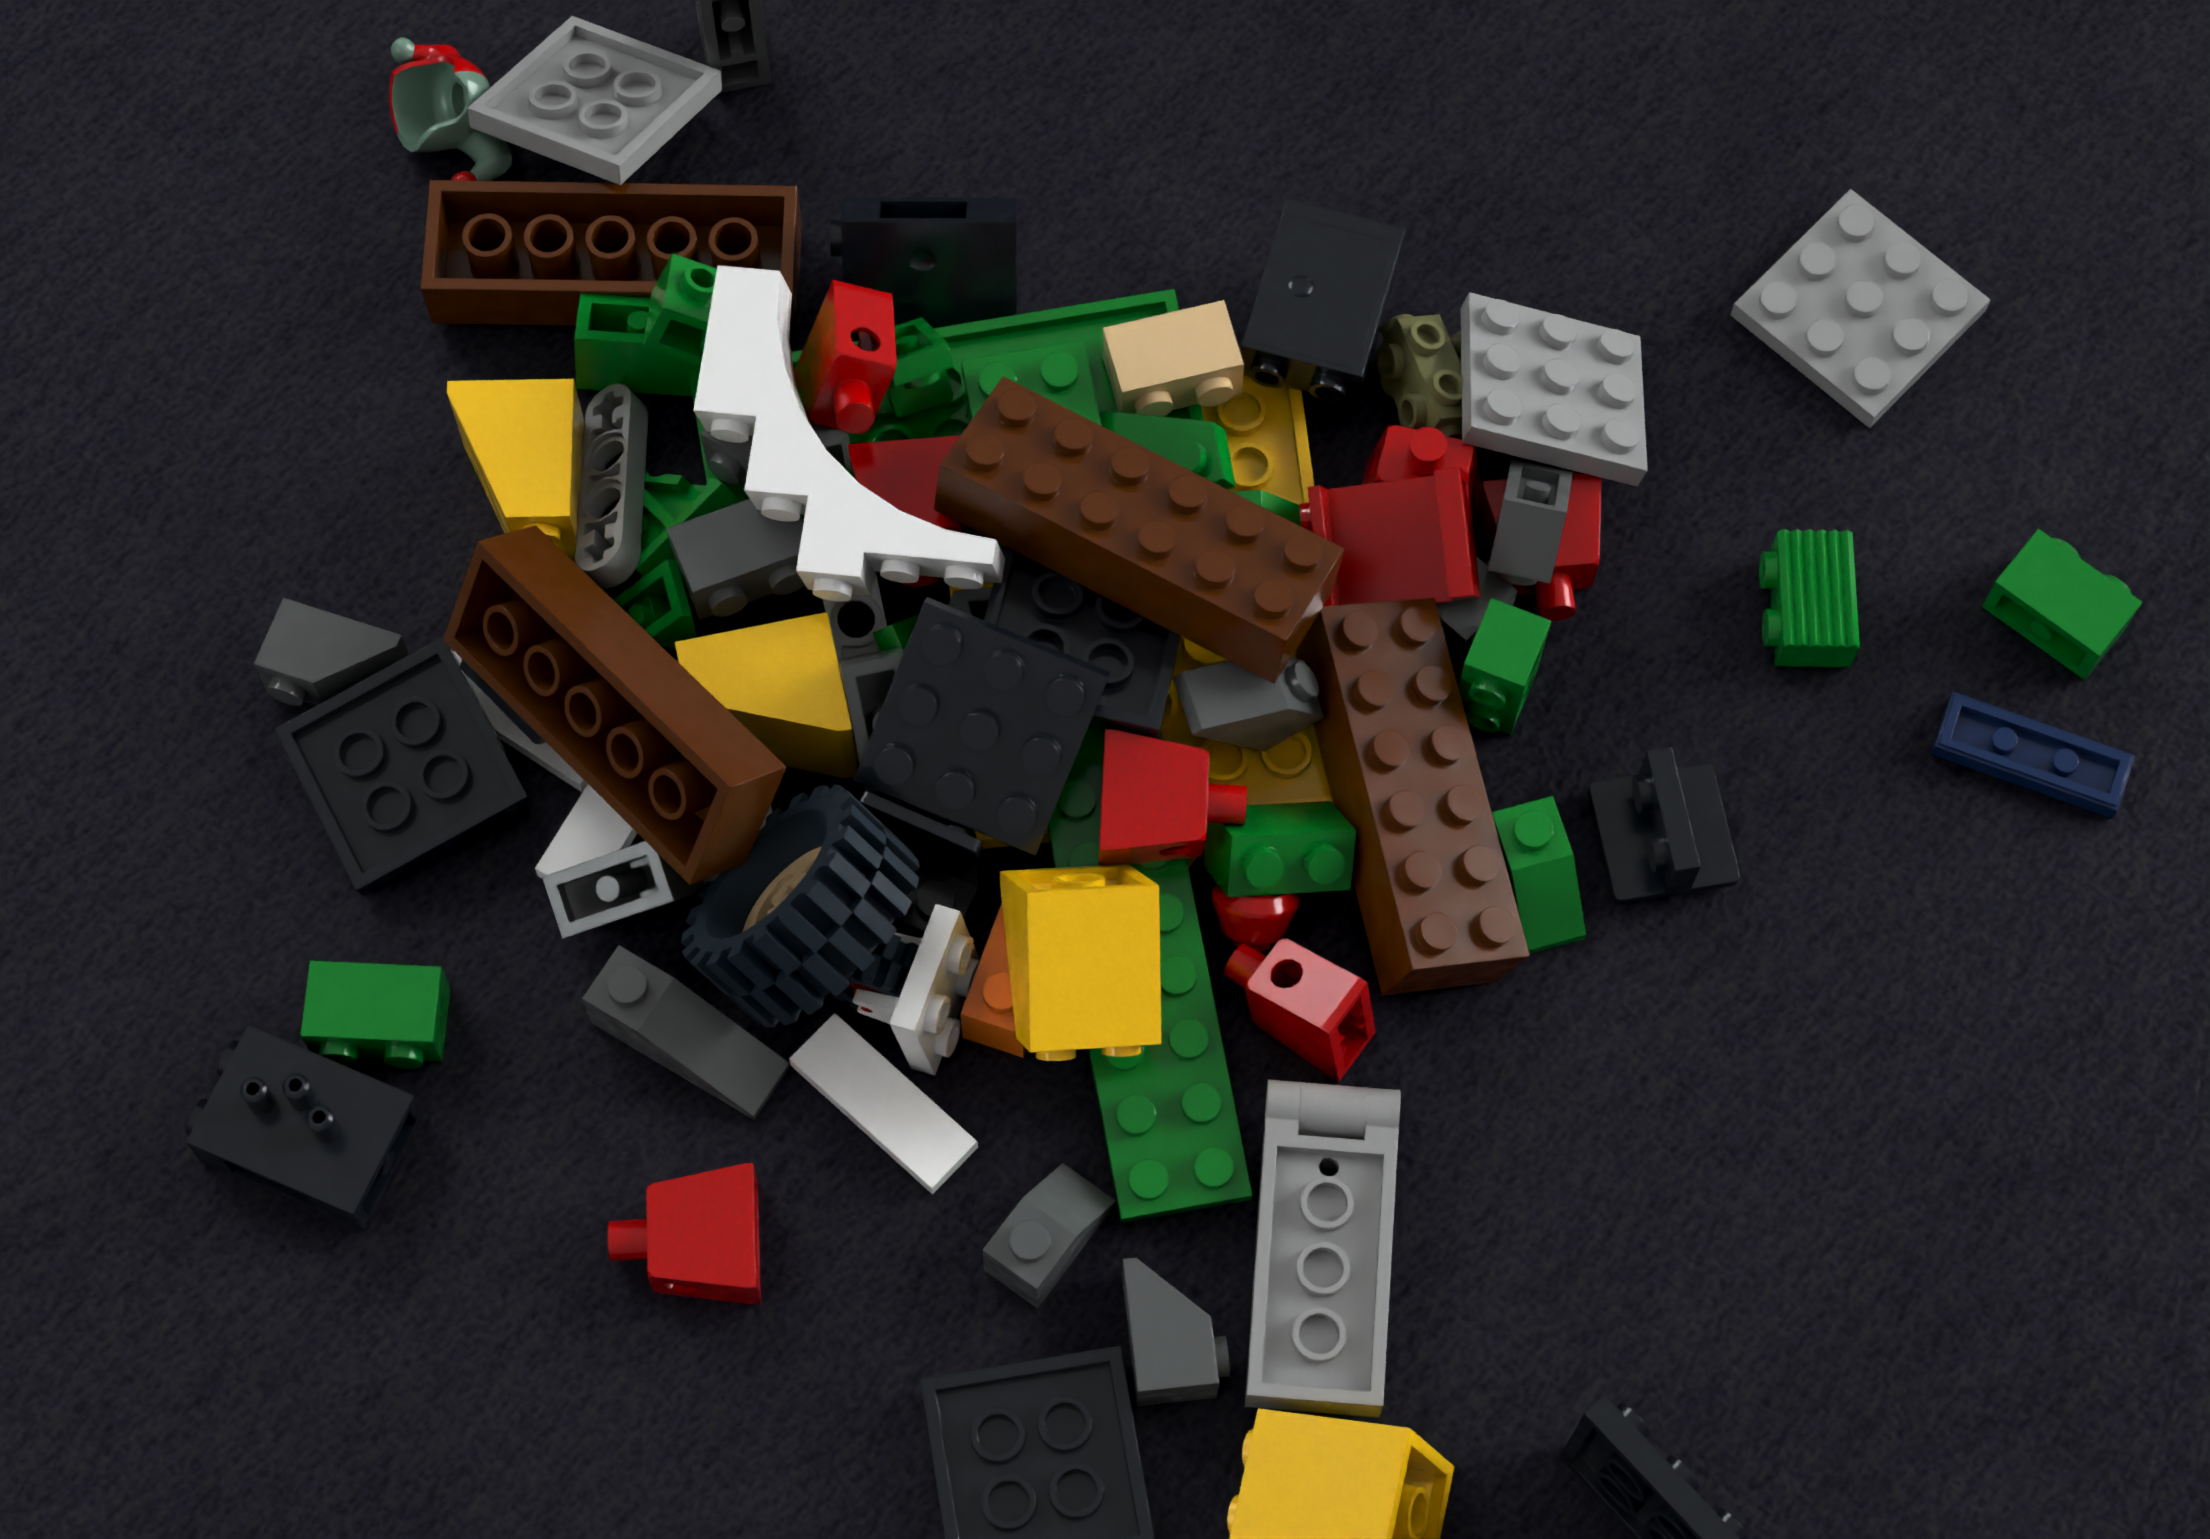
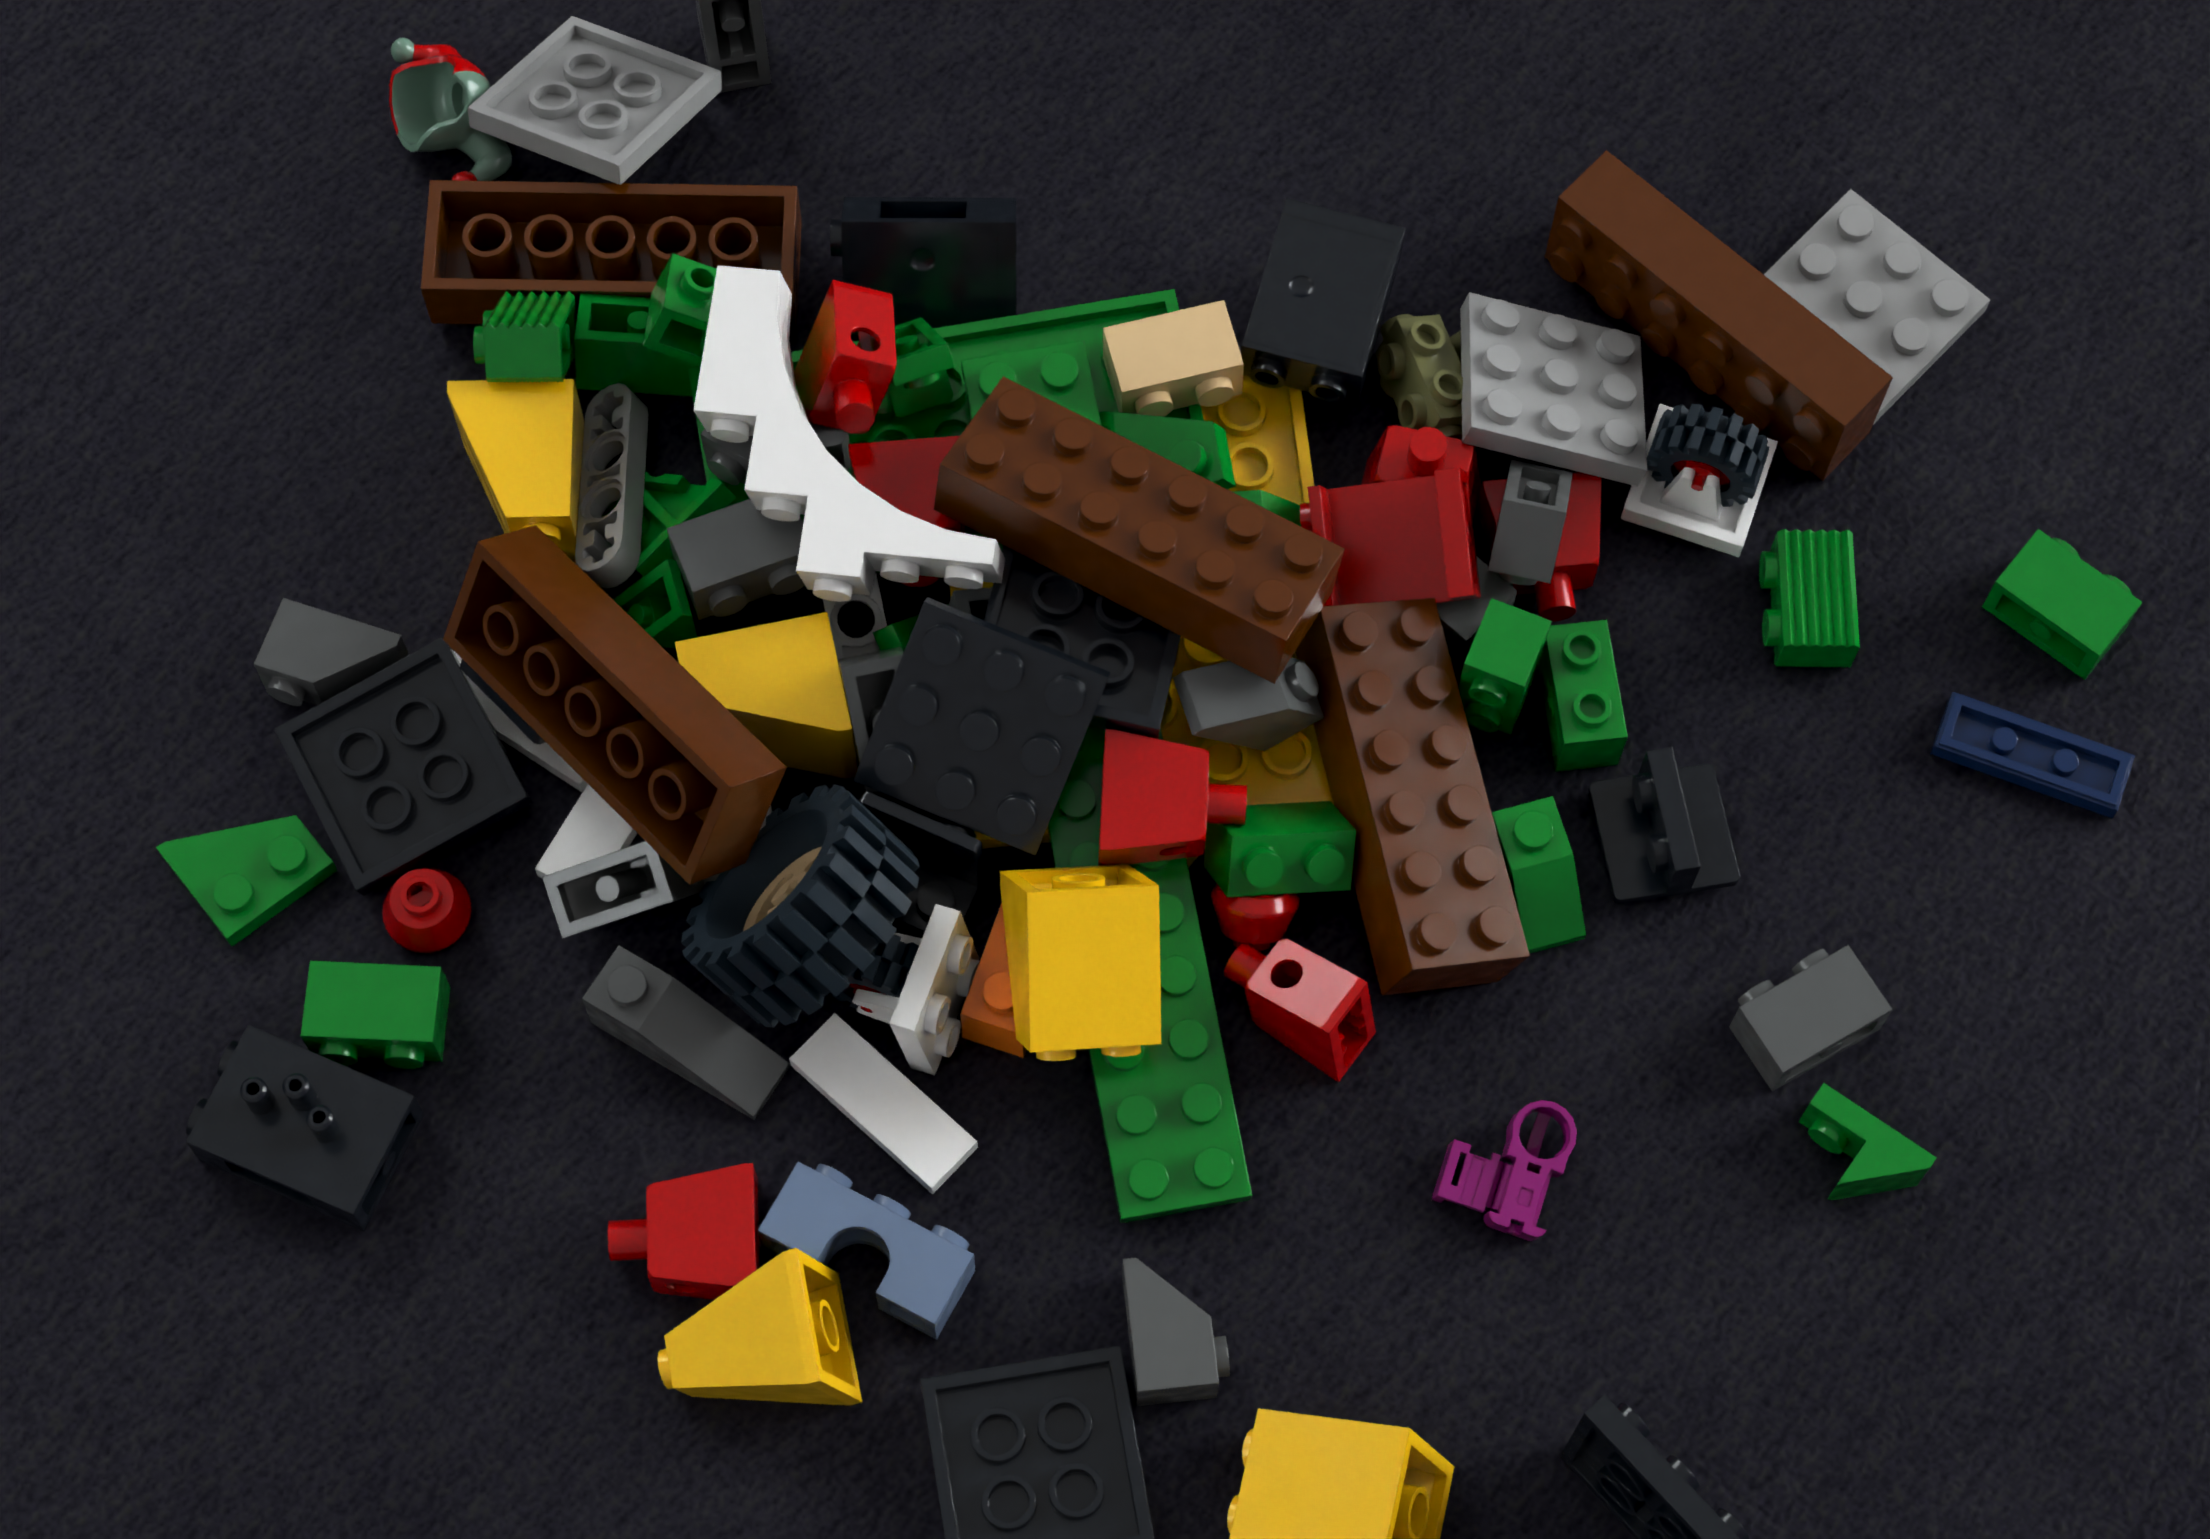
(248, 871): none -> green wing
(426, 910): none -> red cone
(527, 338): none -> green brick
(768, 1339): none -> yellow slope
(824, 1215): none -> sand blue arch
(1046, 1233): dark grey slope -> none
(1323, 1249): light grey hinge -> none
(1513, 1188): none -> magenta piece
(1582, 696): none -> green brick
(1701, 477): none -> plate
(1715, 316): none -> reddish brown brick
(1809, 1015): none -> dark grey brick
(1881, 1154): none -> green slope

